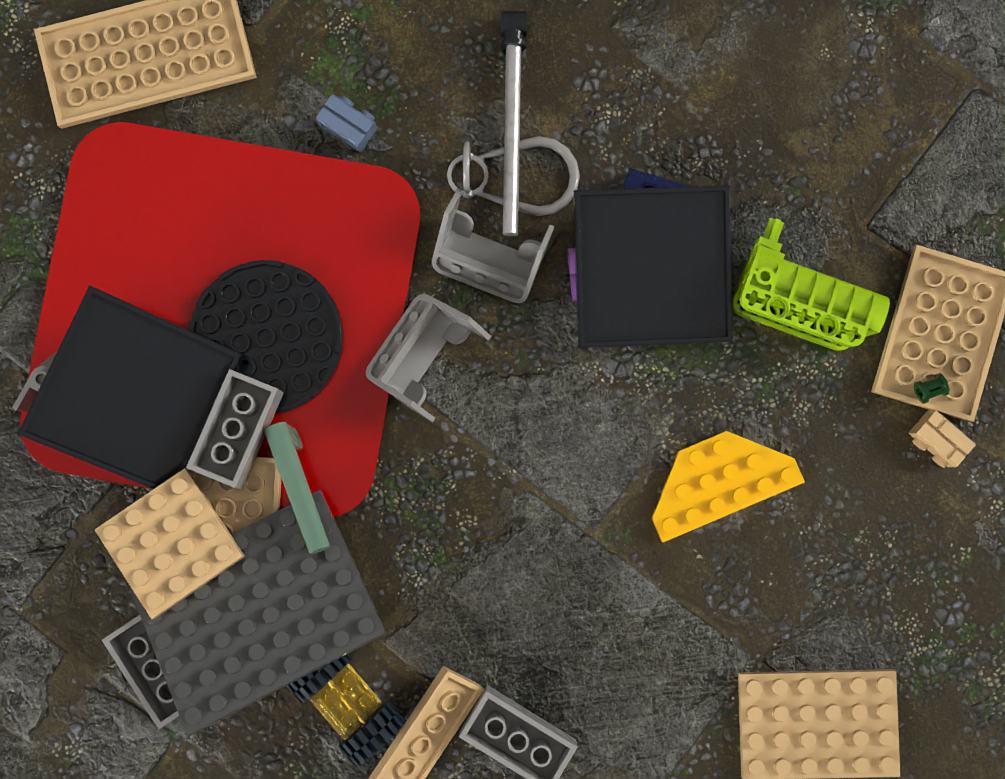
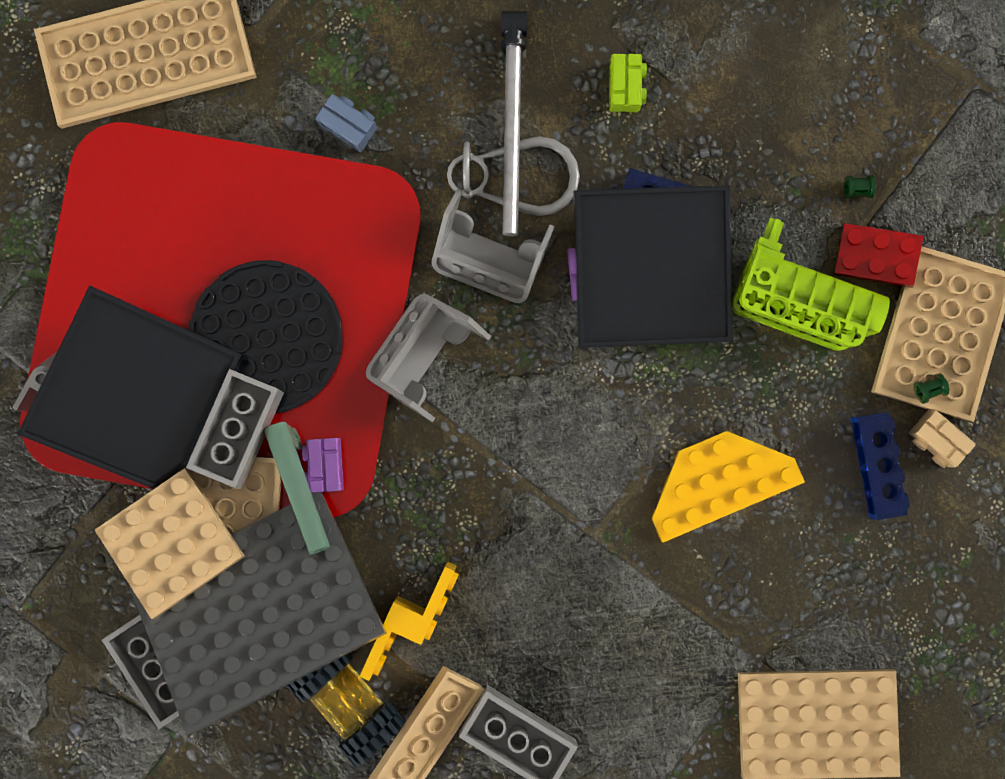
(324, 464): none -> medium lavender brick
(410, 621): none -> yellow bracket
(626, 83): none -> lime brick
(859, 186): none -> dark green bush
(868, 456): none -> clear blue brick
(878, 255): none -> red plate

